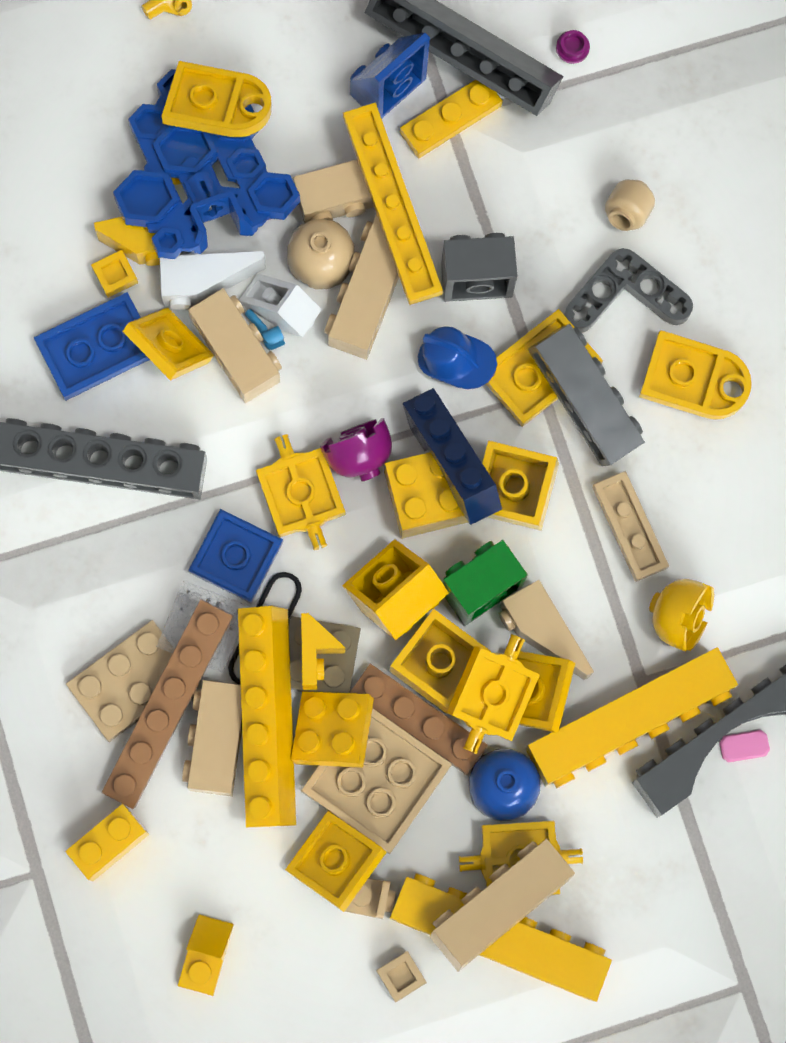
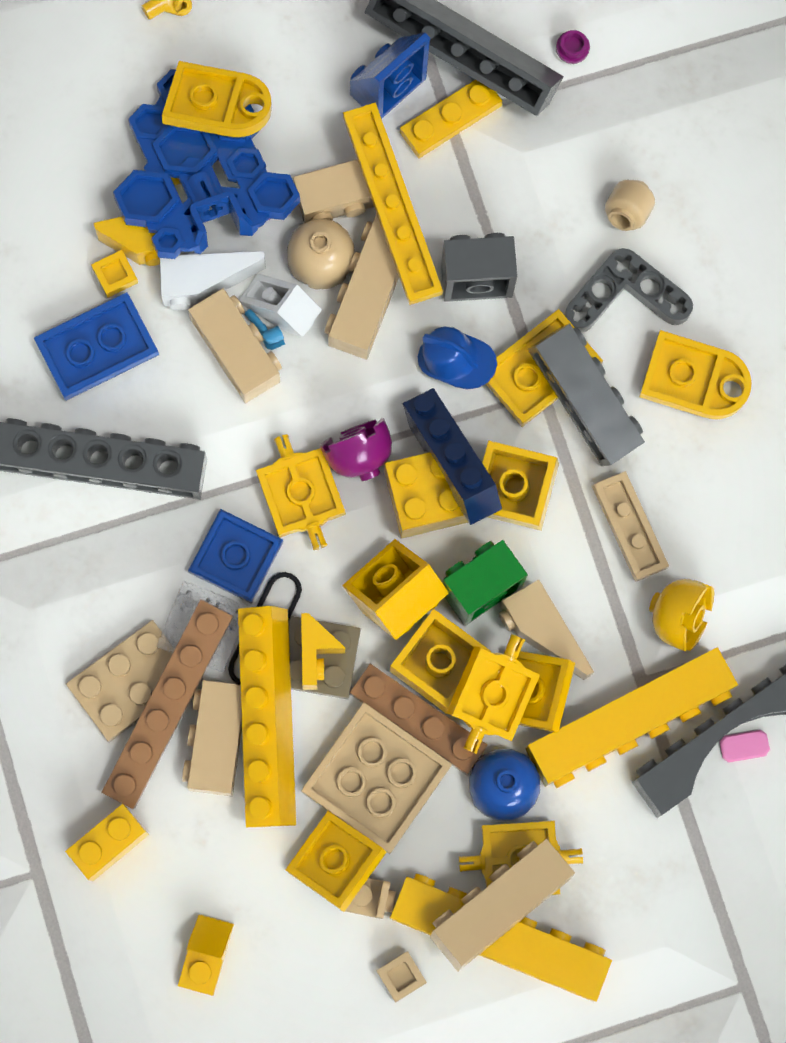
(168, 343): yellow plate -> none
(332, 729): yellow plate -> none

